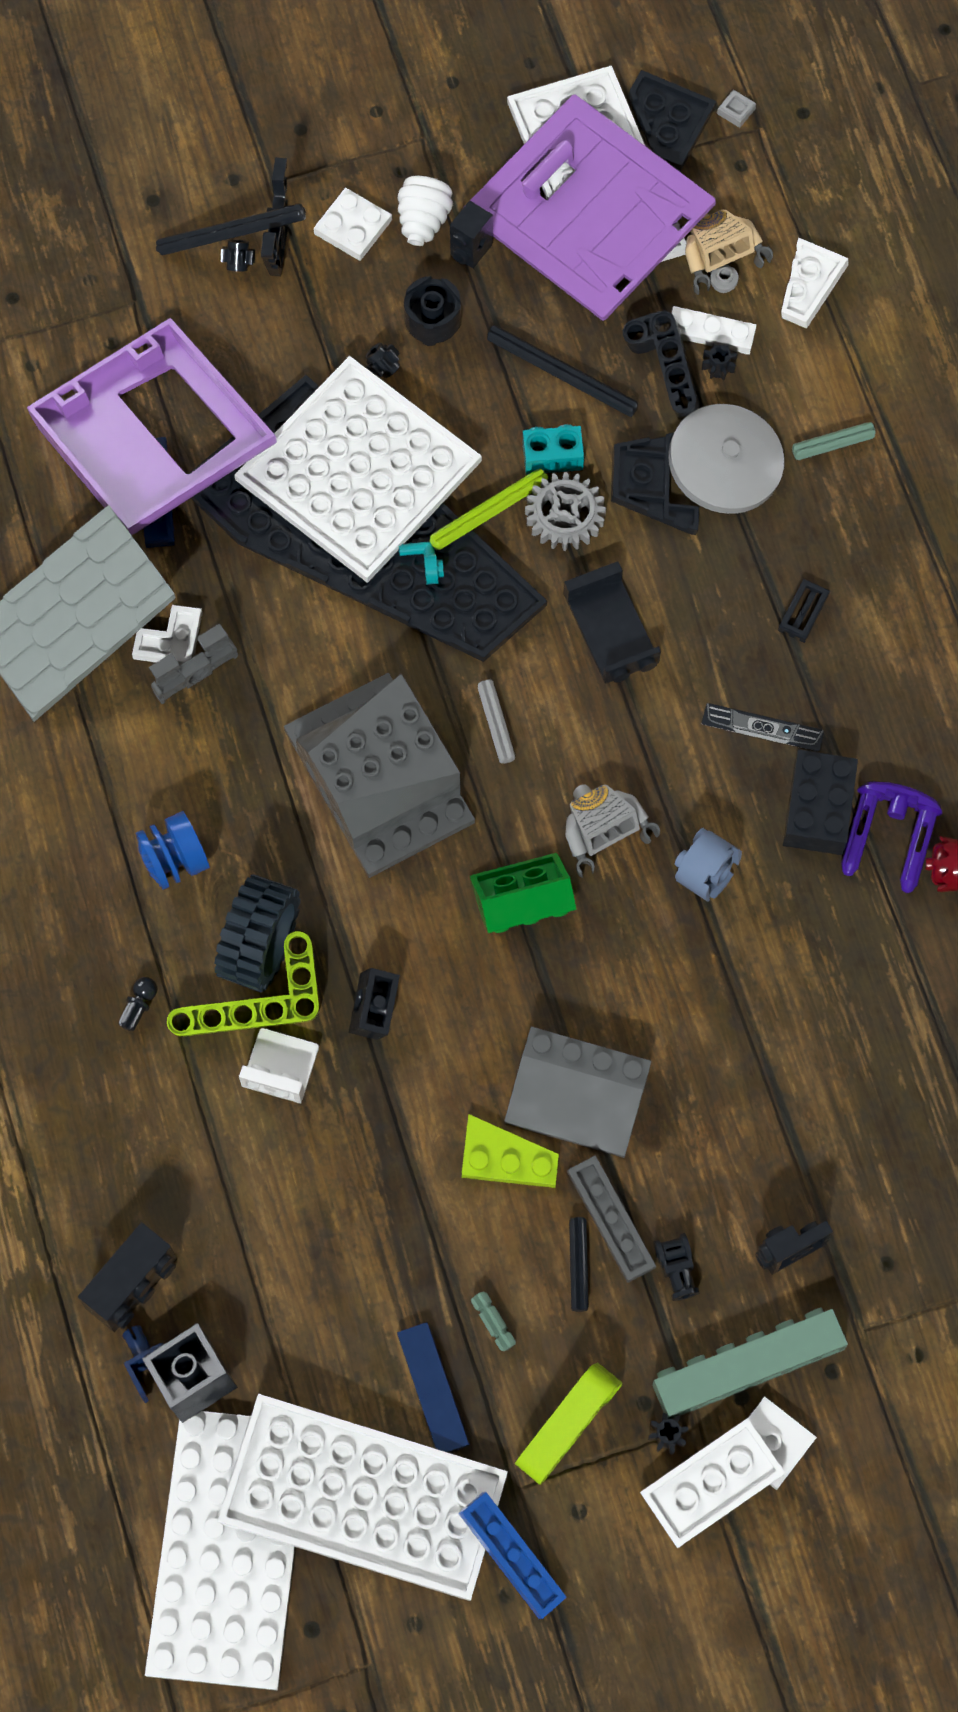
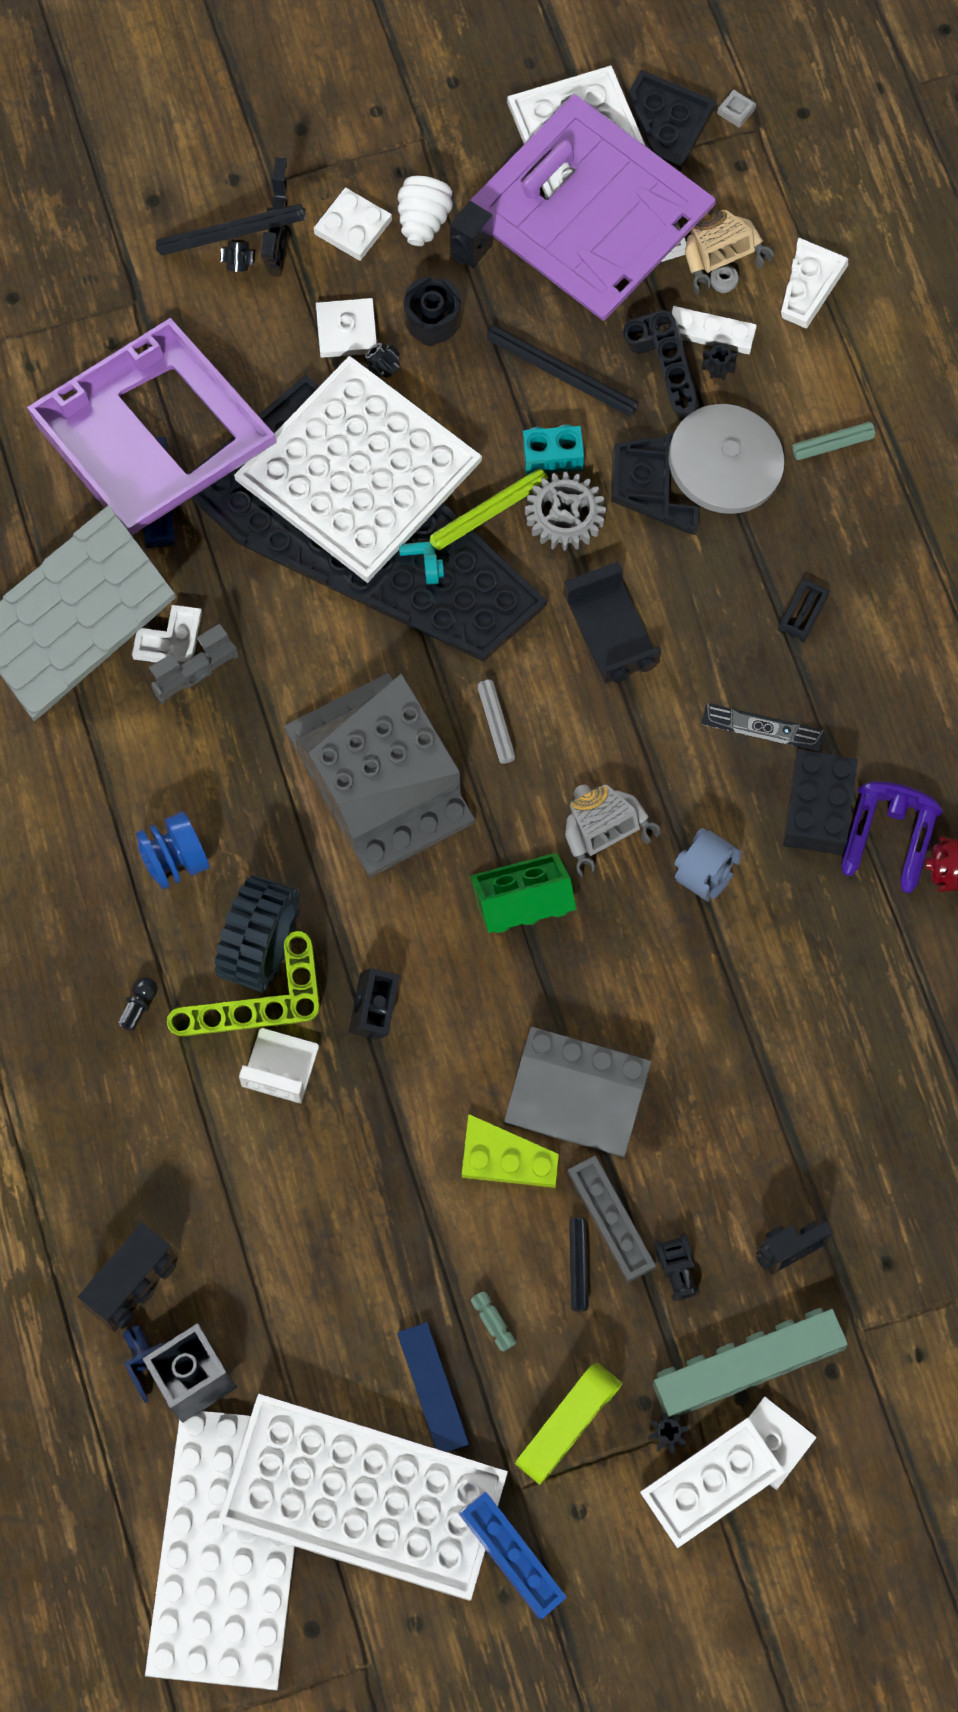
(346, 327): none -> white plate

